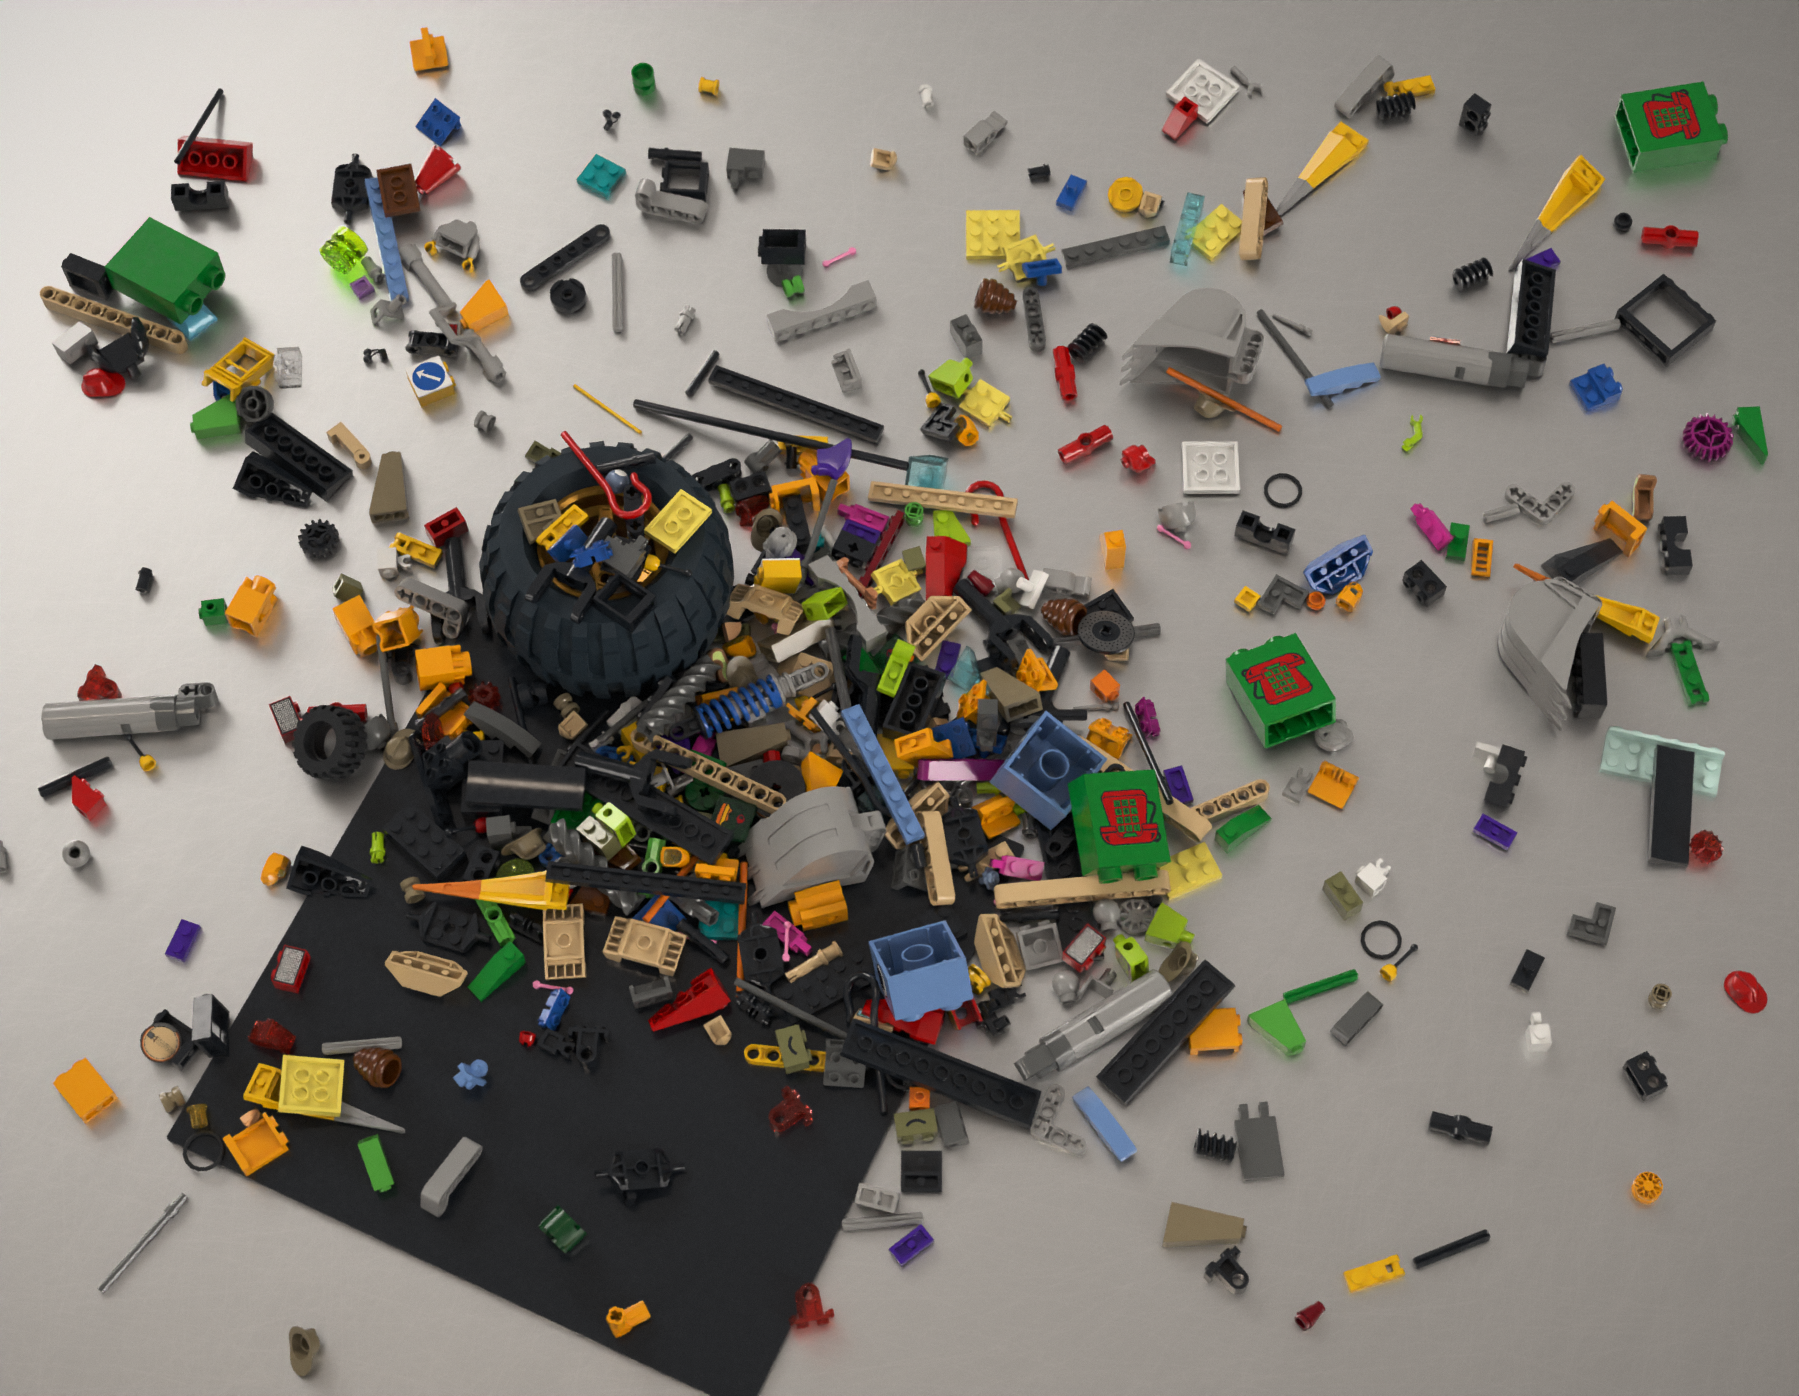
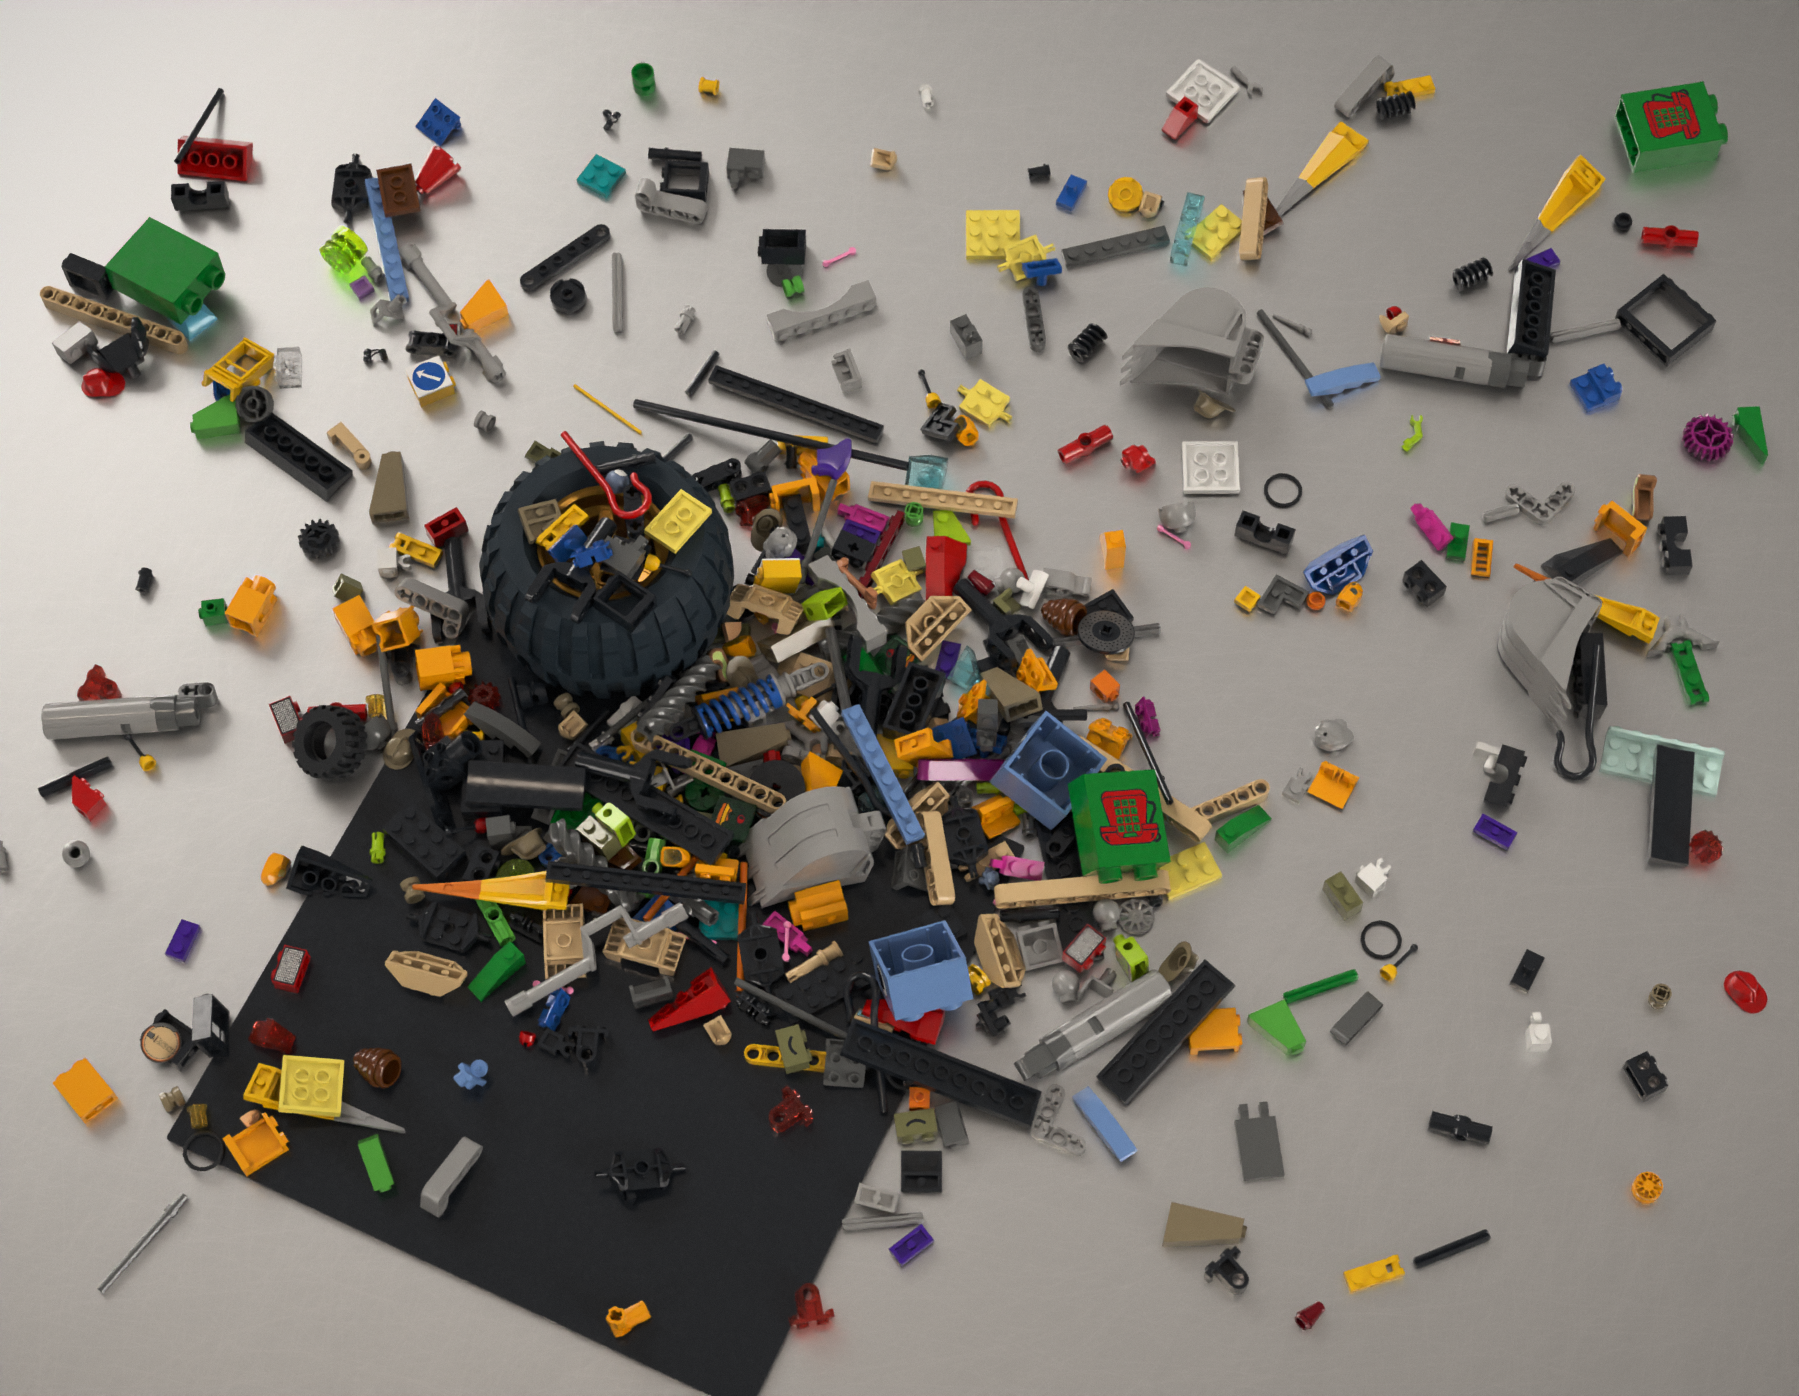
(269, 481): black wedge -> none
(303, 1347): dark tan piece -> none
(357, 1045): light grey axle -> none
(375, 705): none -> clear yellow bush
(428, 51): light orange bracket -> none
(458, 239): light grey torso -> none
(563, 1228): dark green brick -> none
(639, 932): none -> light grey piece
(895, 668): lime plate -> none
(952, 377): lime torso -> none
(973, 1015): red piece -> none
(984, 132): light grey piece -> none
(994, 298): reddish brown piece -> none
(1064, 373): red piece -> none
(1168, 928): lime torso -> none
(1178, 784): dark purple plate -> none
(1215, 1145): black piece -> none
(1224, 399): orange piece -> none
(1280, 690): green brick -> none
(1475, 114): black brick -> none
(1588, 728): none -> black piece
(1593, 929): dark grey plate -> none

